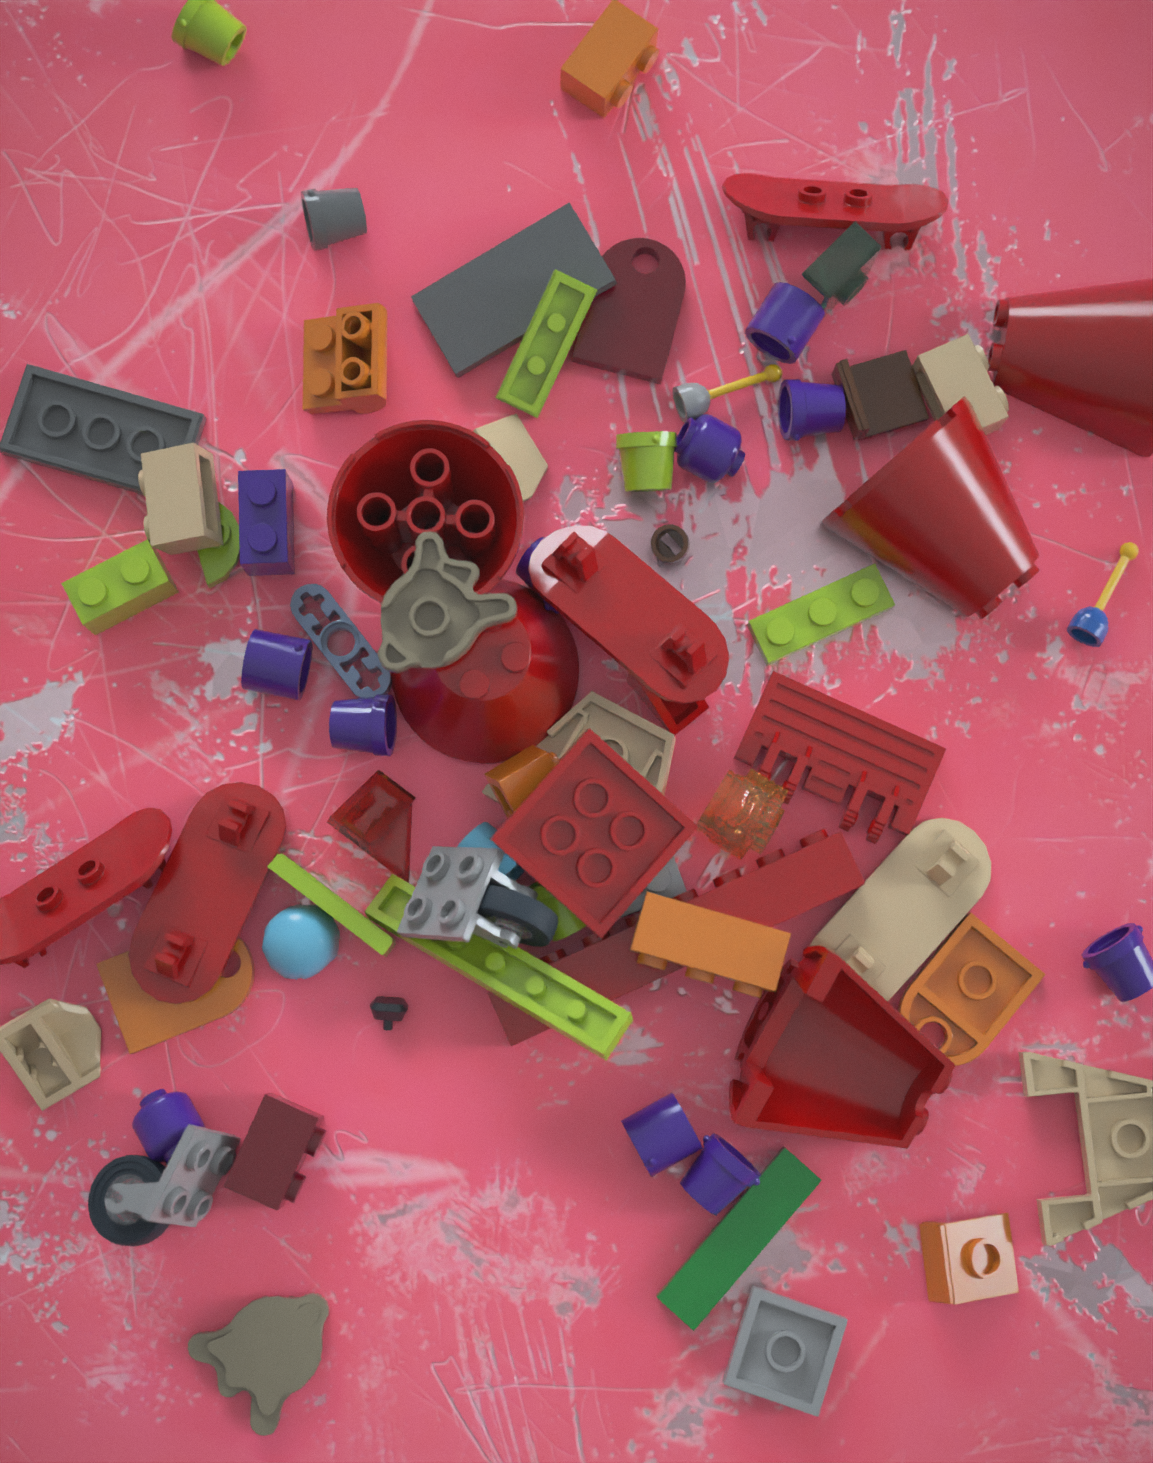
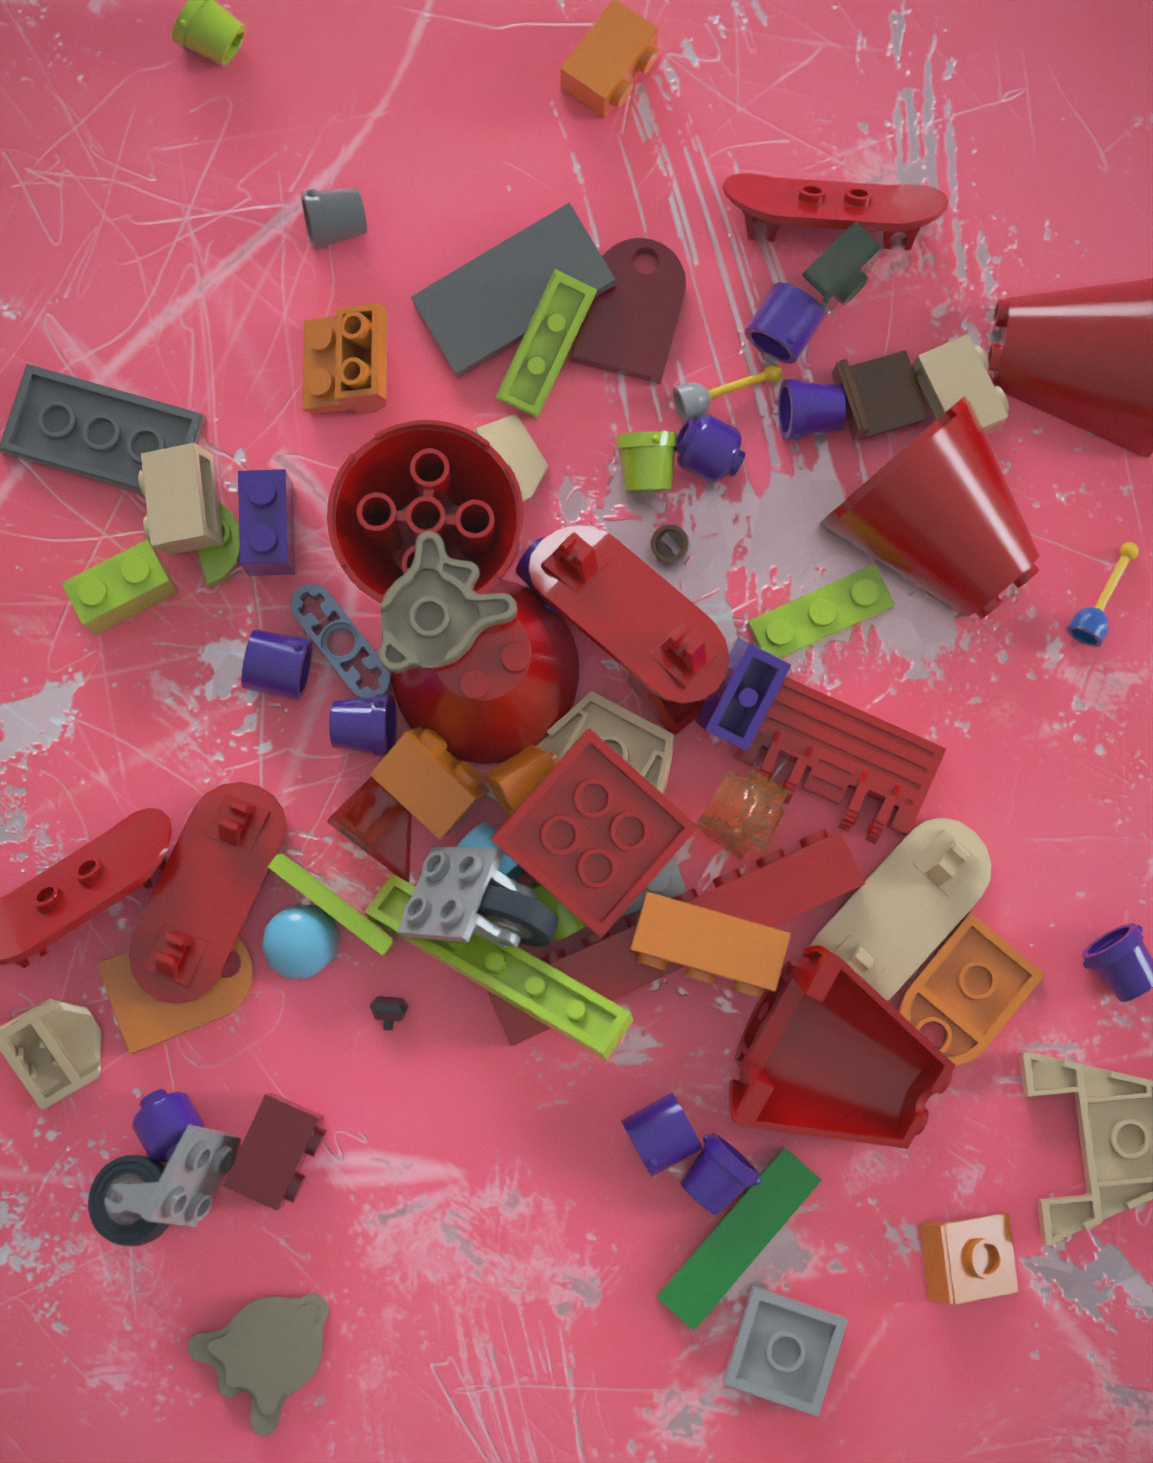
(430, 781): none -> orange brick
(744, 695): none -> dark purple brick

